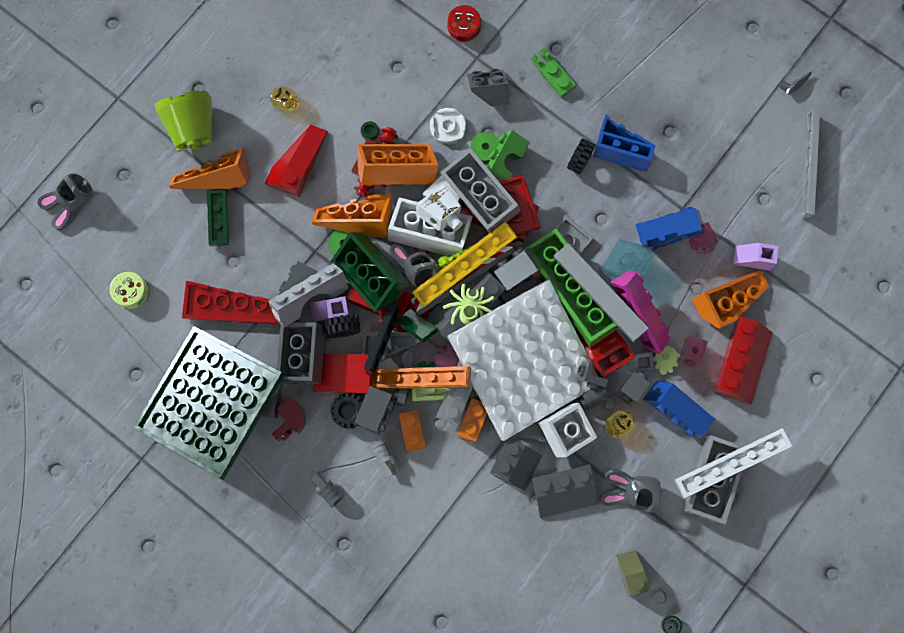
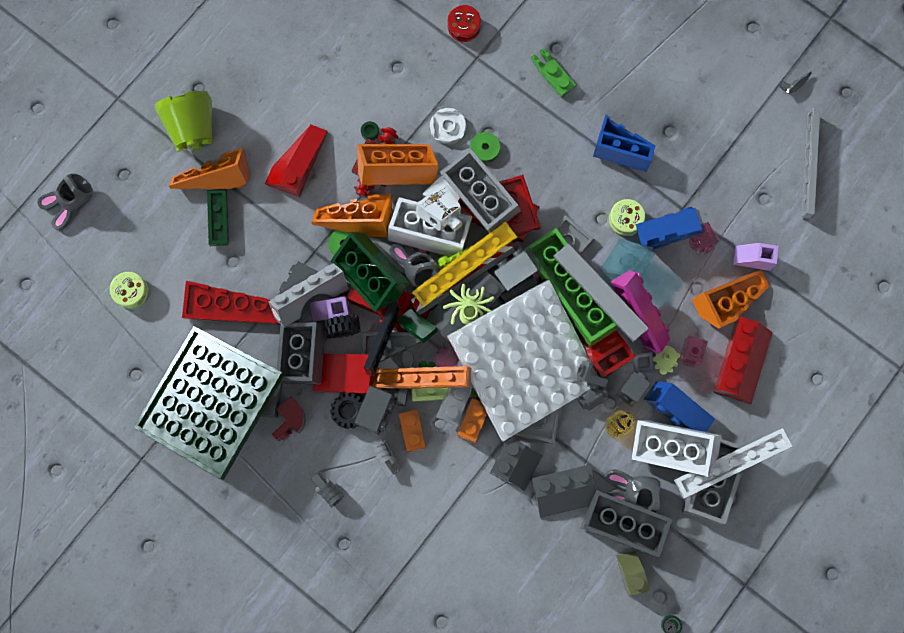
(284, 99): clear yellow head -> none
(490, 86): dark grey slope -> none
(509, 145): bright green arch -> none
(567, 430): white brick -> none
(581, 156): black tyre -> none
(625, 216): none -> yellowish green head
(626, 524): none -> dark grey slope
(676, 447): none -> white slope

